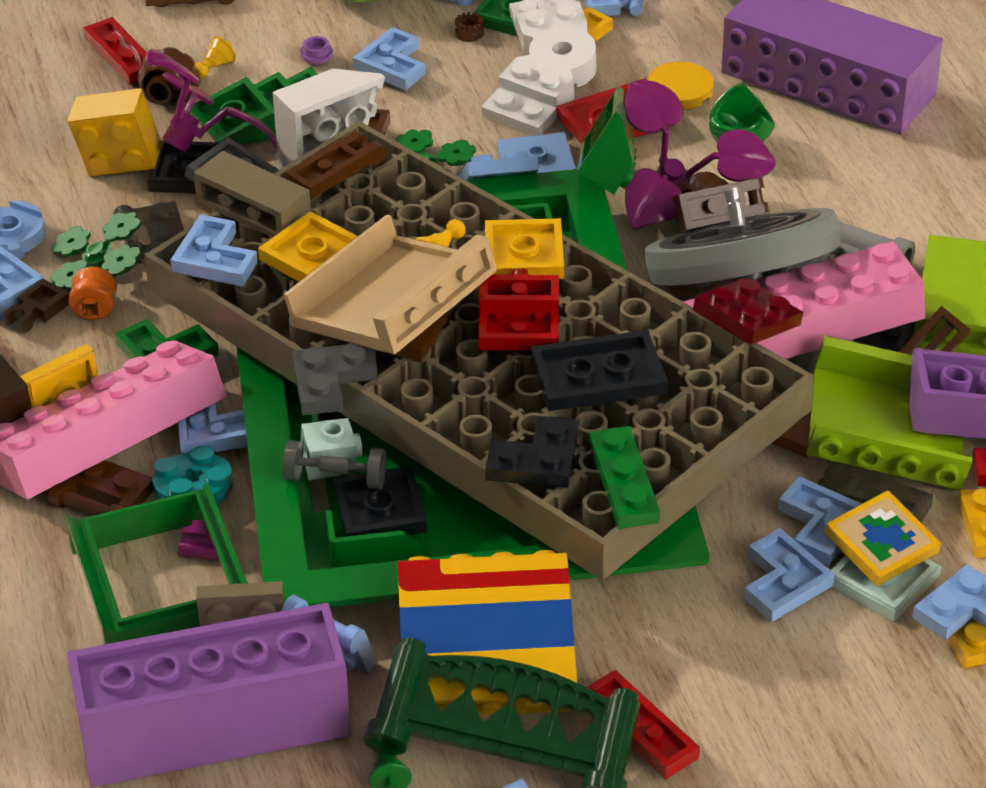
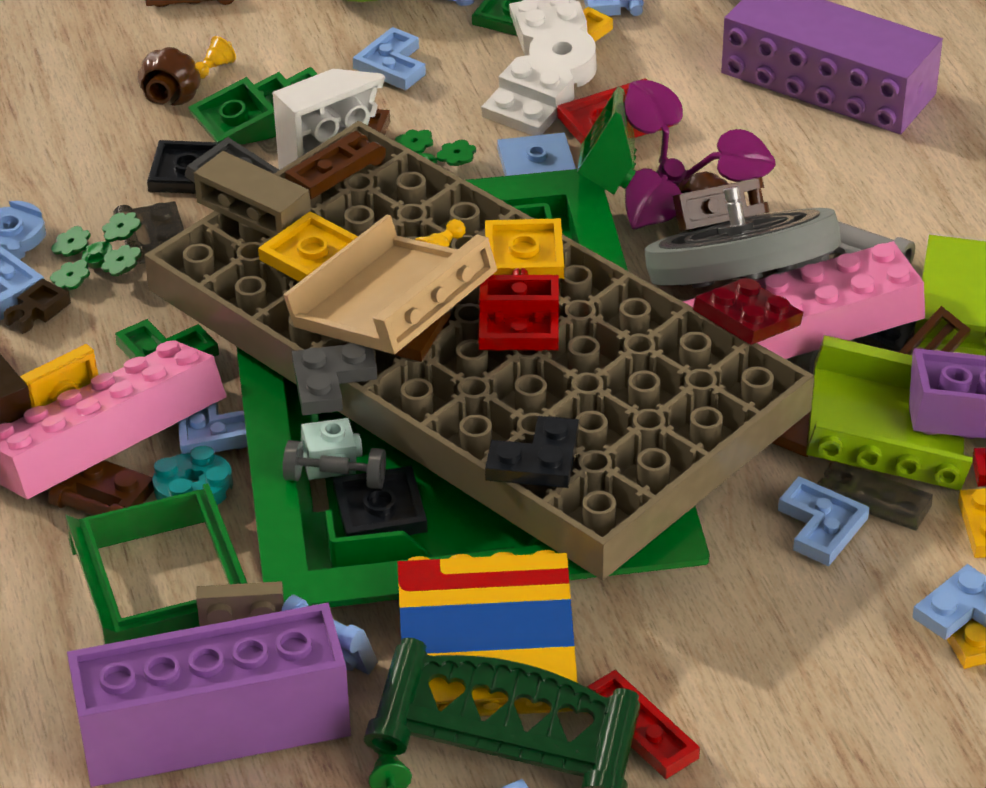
(92, 293): orange piece -> none
(115, 132): yellow brick -> none
(116, 48): red plate -> none
(183, 124): magenta plant -> none
(197, 542): magenta plate -> none
(208, 255): light blue plate -> none
(316, 50): medium lavender plate -> none
(469, 27): reddish brown bush -> none
(484, 166): light blue plate -> none
(599, 370): black plate -> none
(624, 477): green plate -> none
(687, 80): yellow tile -> none
(740, 110): green piece -> none
(791, 575): light blue plate -> none
(882, 538): tile -> none
(891, 597): light aqua tile -> none

